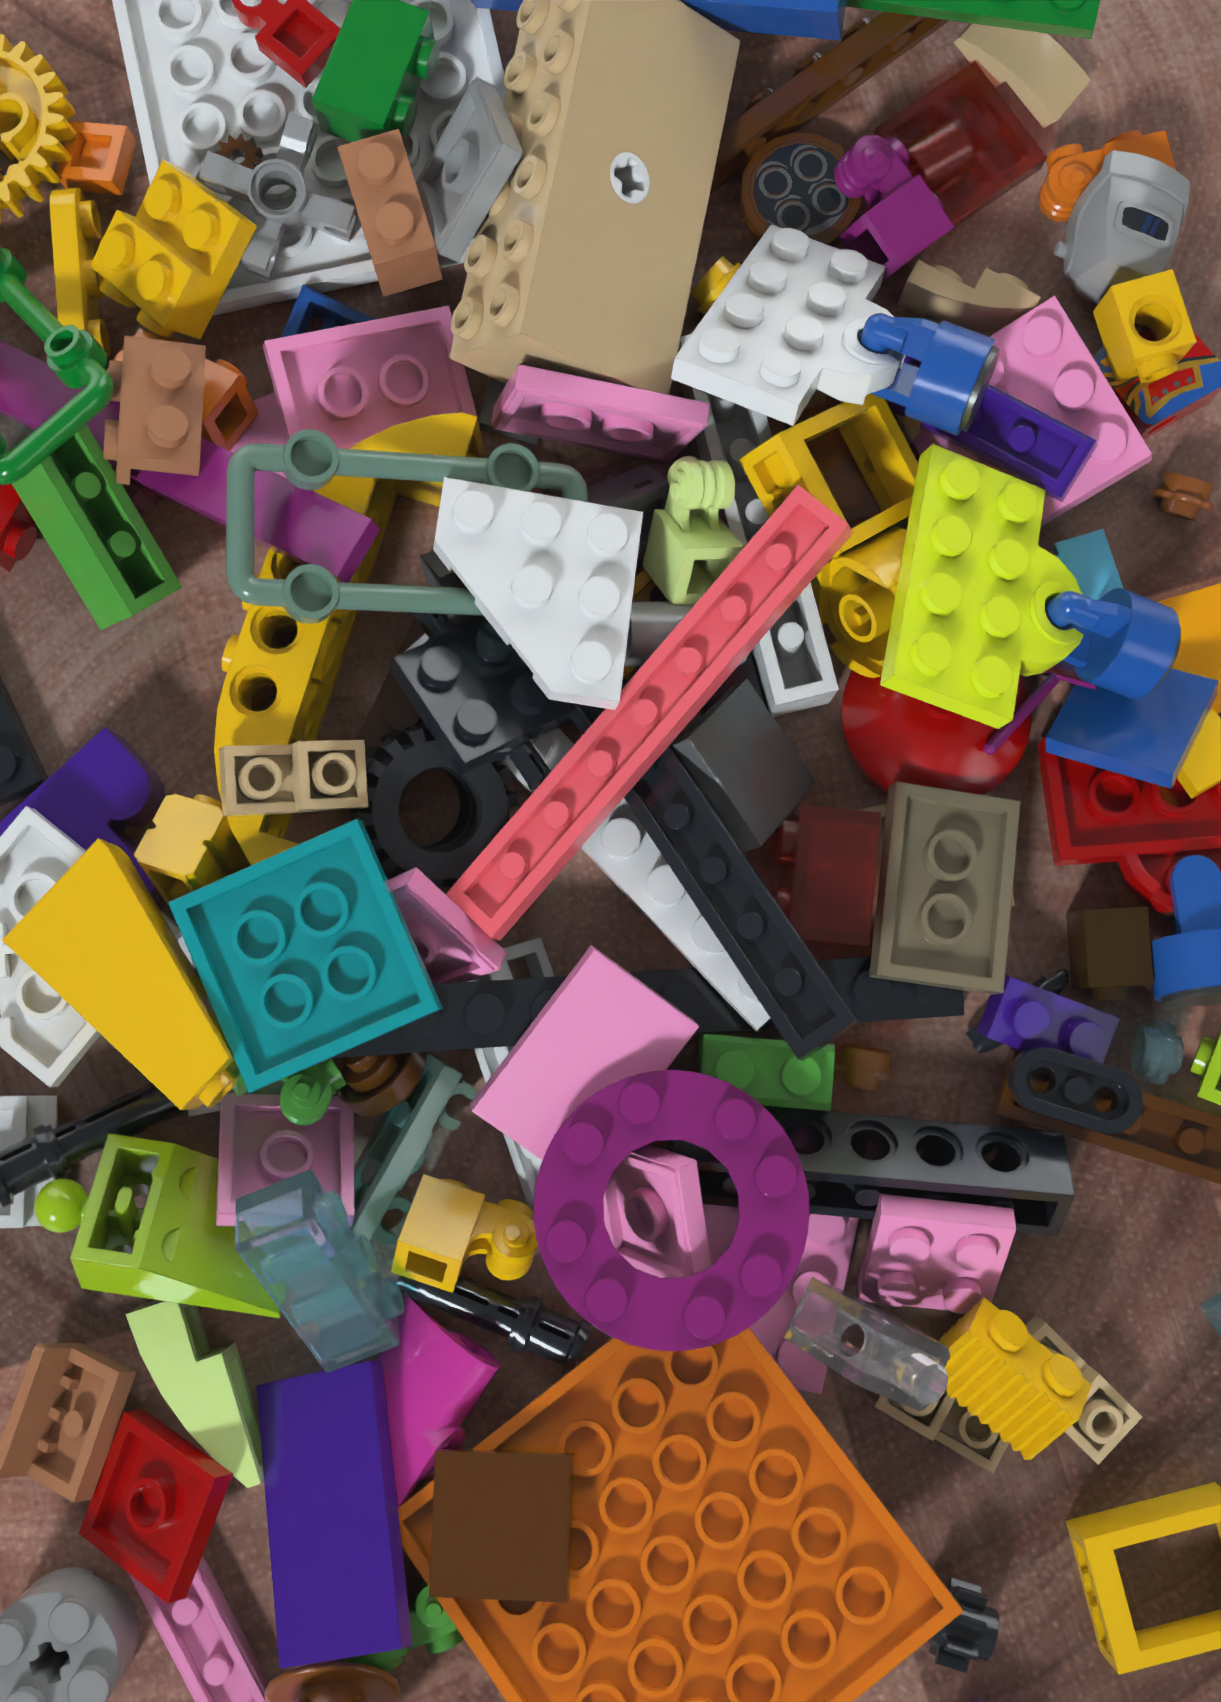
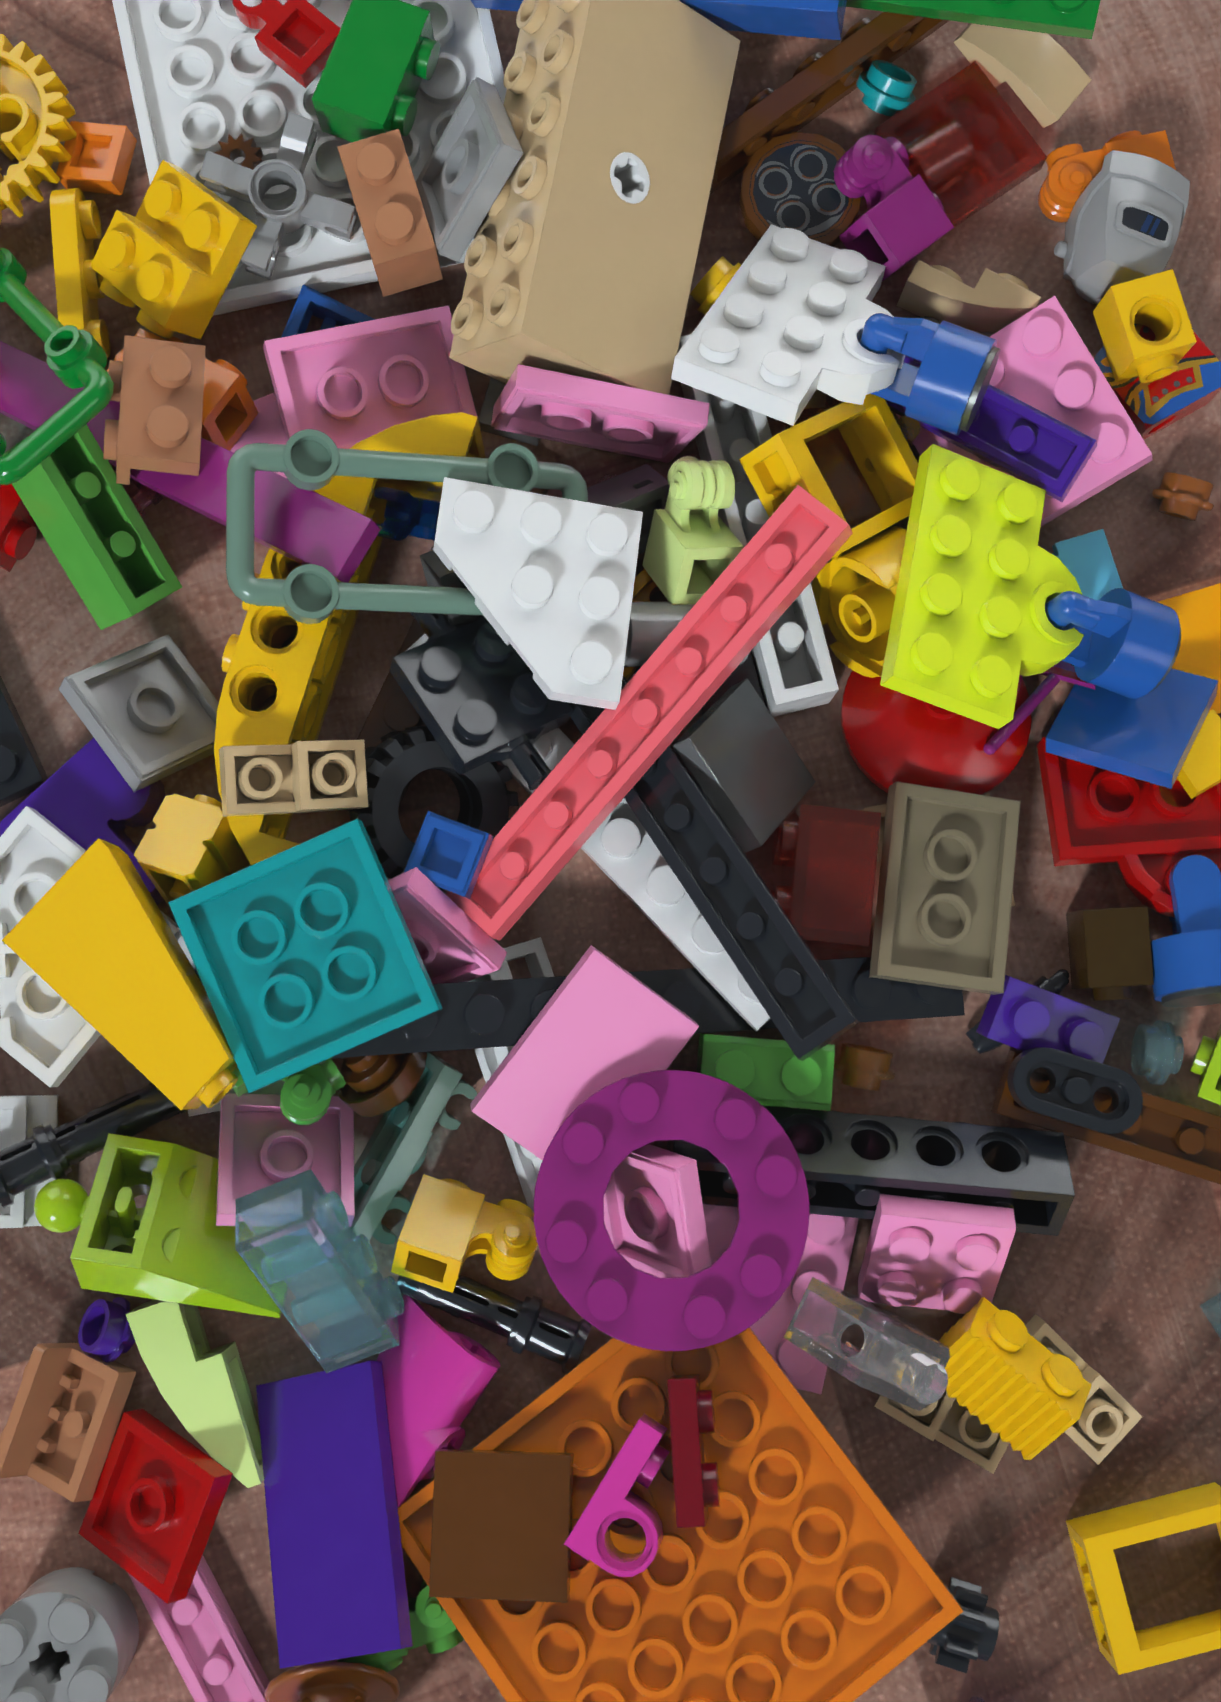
(106, 1329): none -> dark purple plate
(146, 711): none -> light grey tile
(407, 515): none -> plate
(450, 853): none -> blue tile
(636, 1461): none -> dark pink plate
(694, 1480): none -> dark red plate
(886, 87): none -> teal plate

